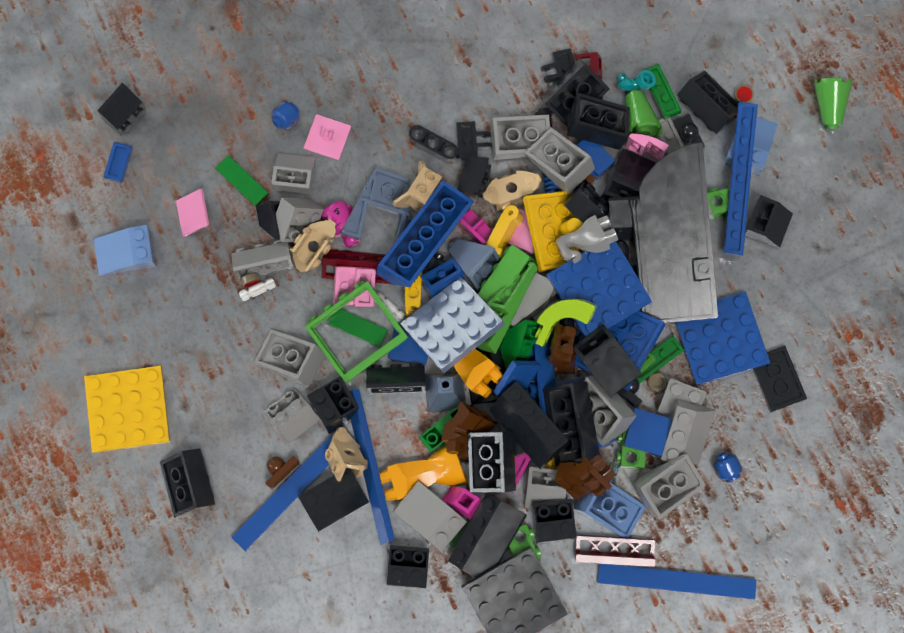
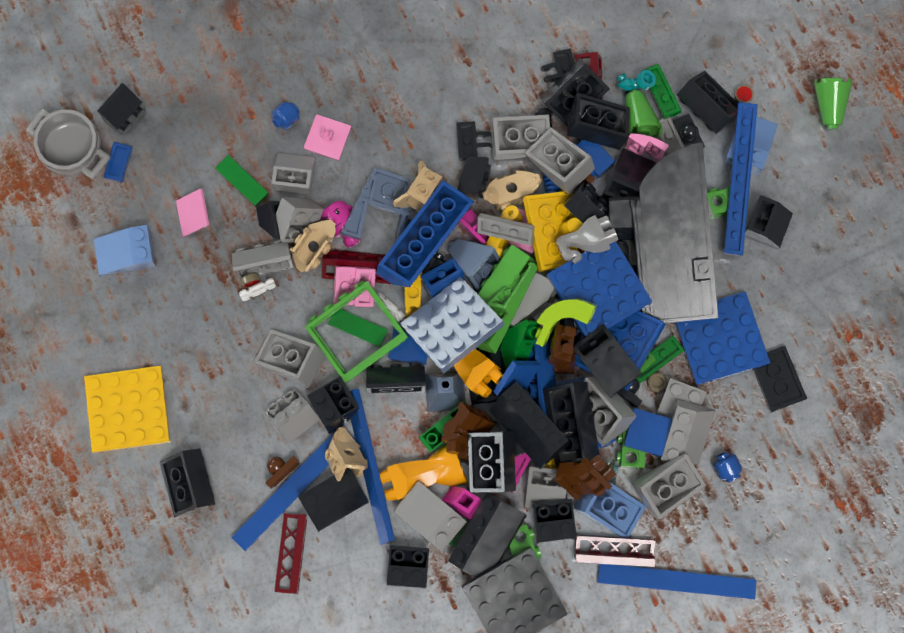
(67, 143): none -> light grey piece
(298, 553): none -> dark red fence
(428, 137): black beam -> none
(505, 229): none -> light grey hinge

